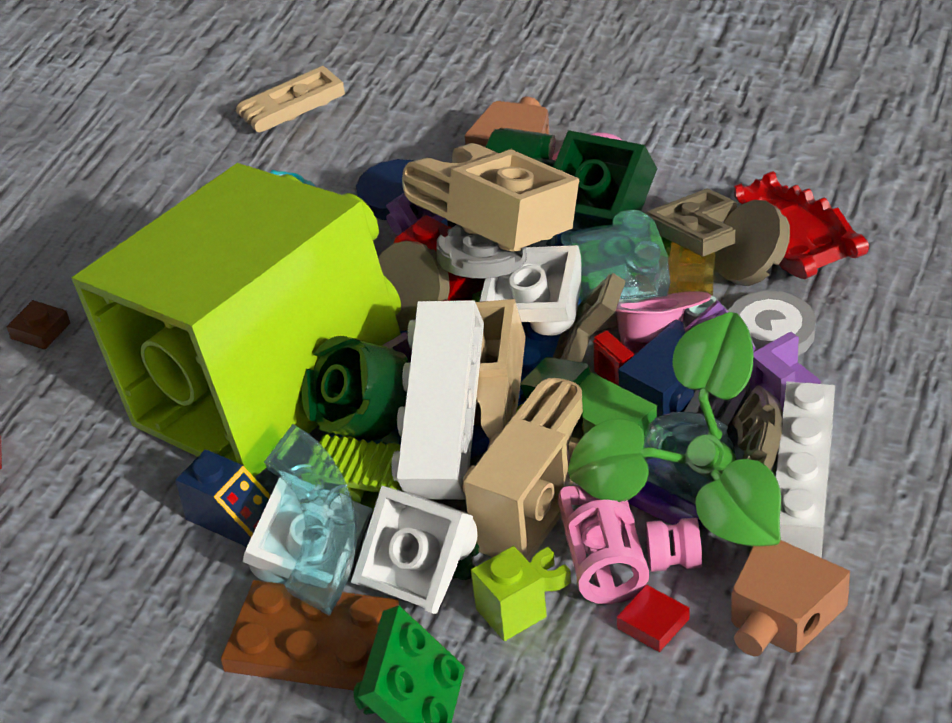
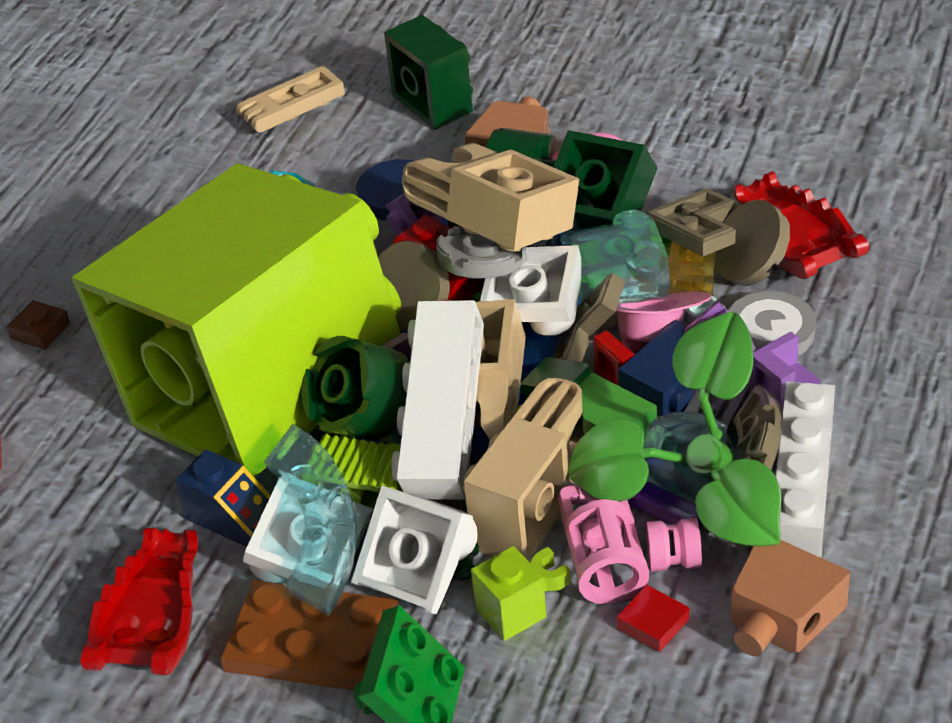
(147, 608): none -> red animal
(429, 71): none -> dark green brick

